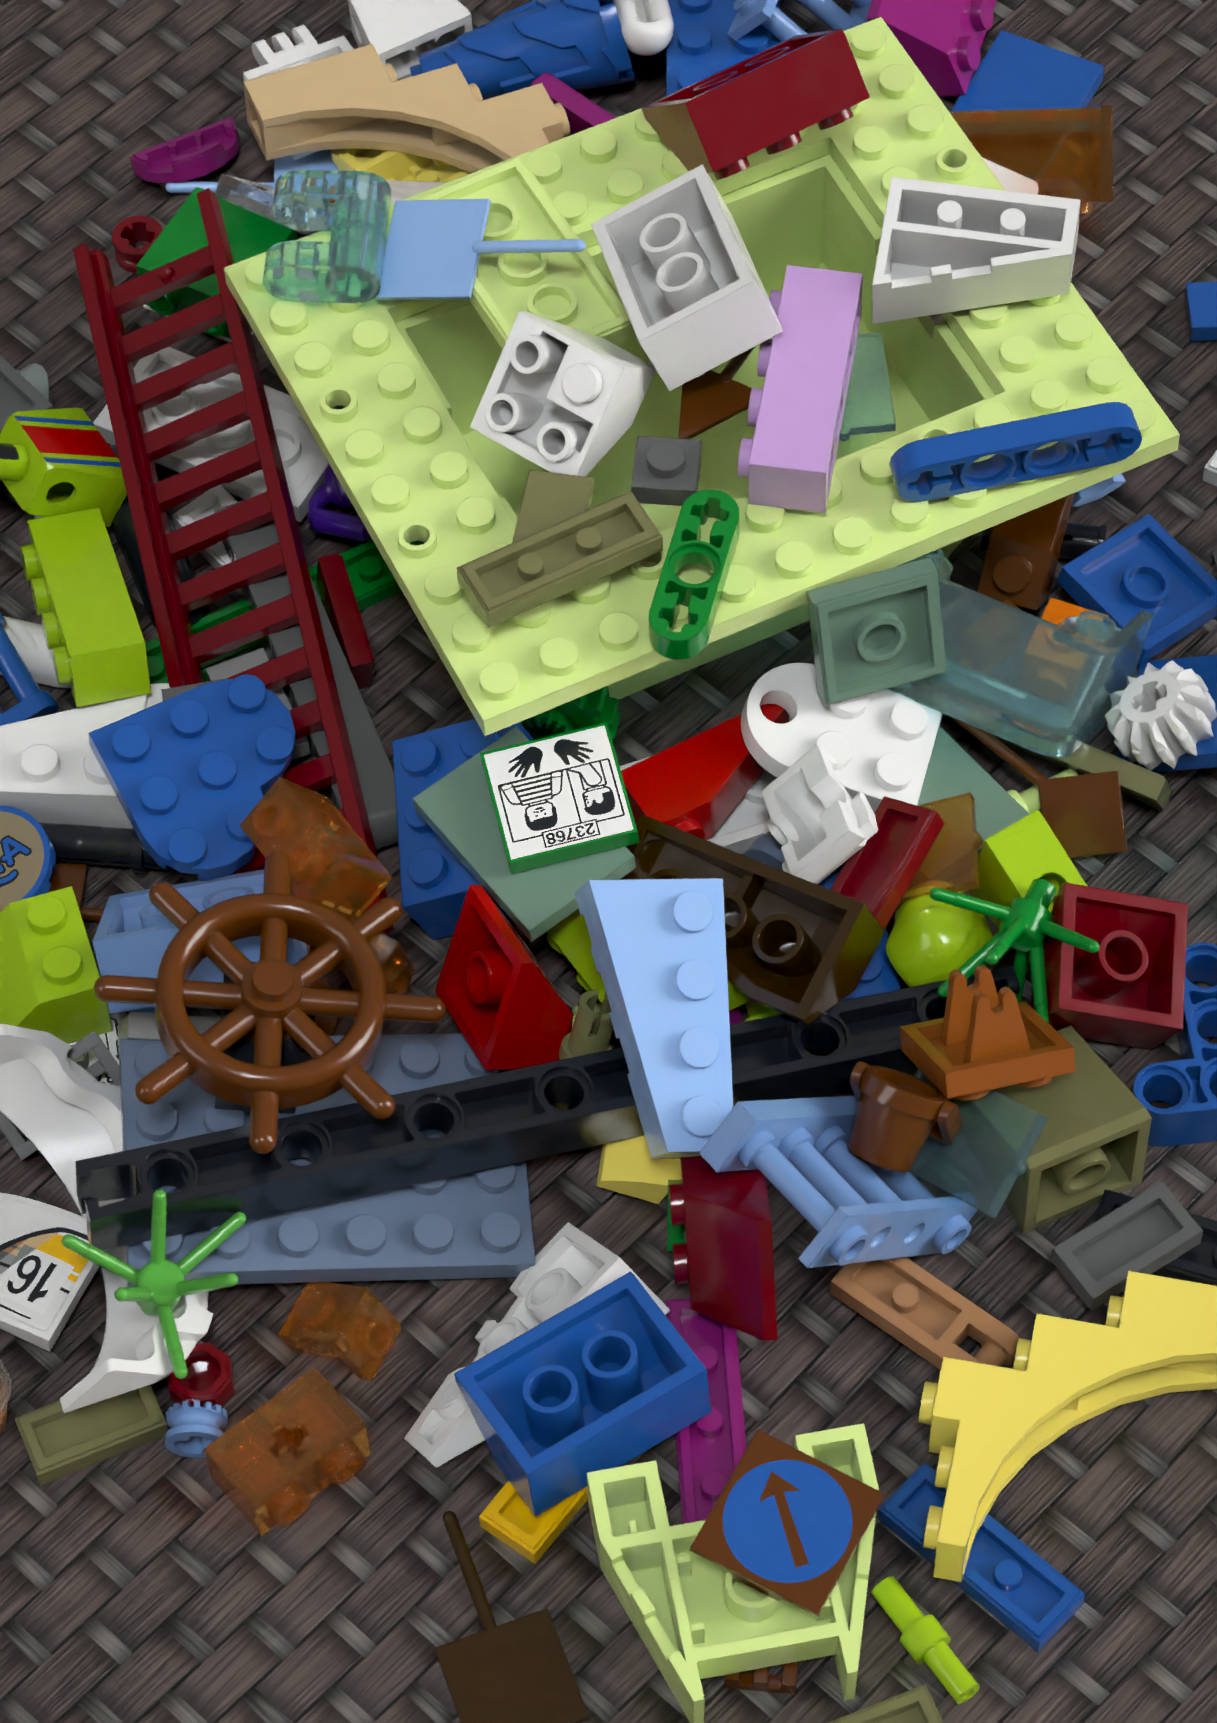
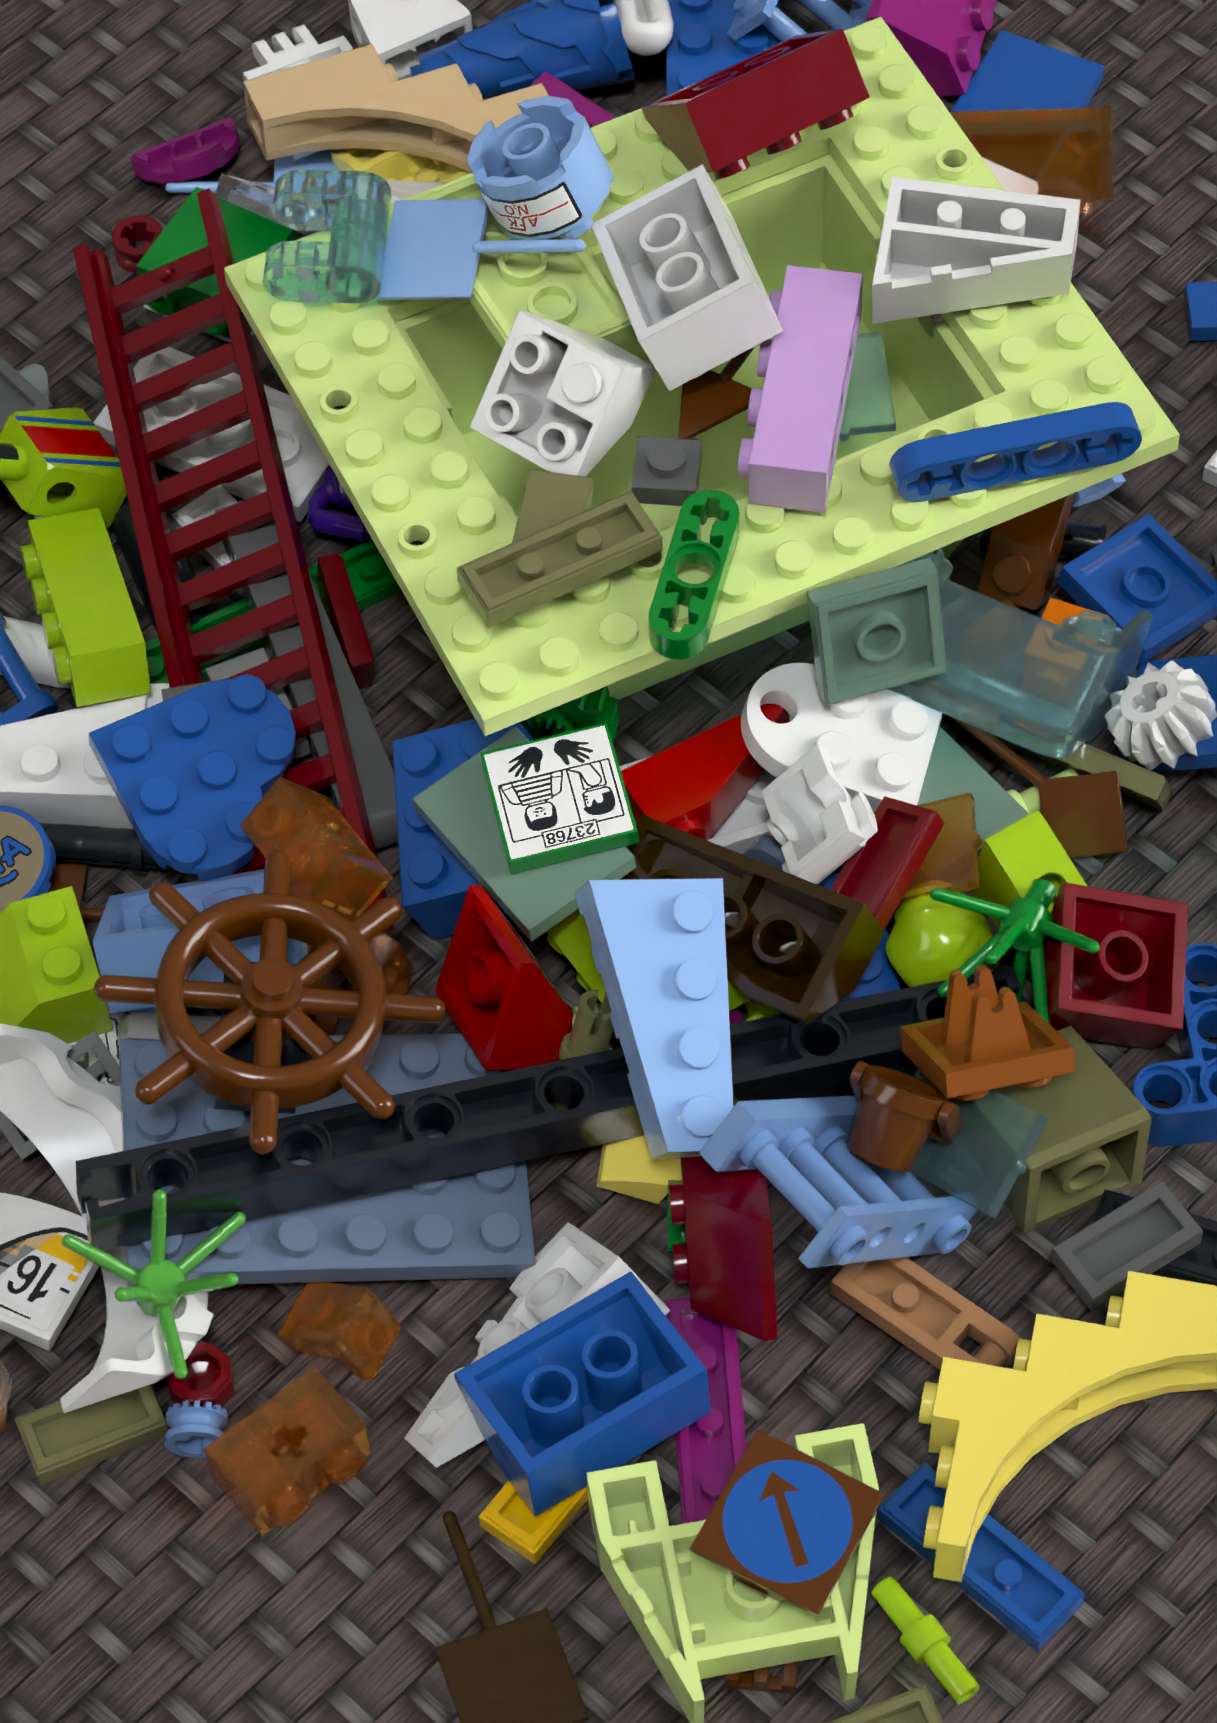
(541, 171): none -> light blue brick

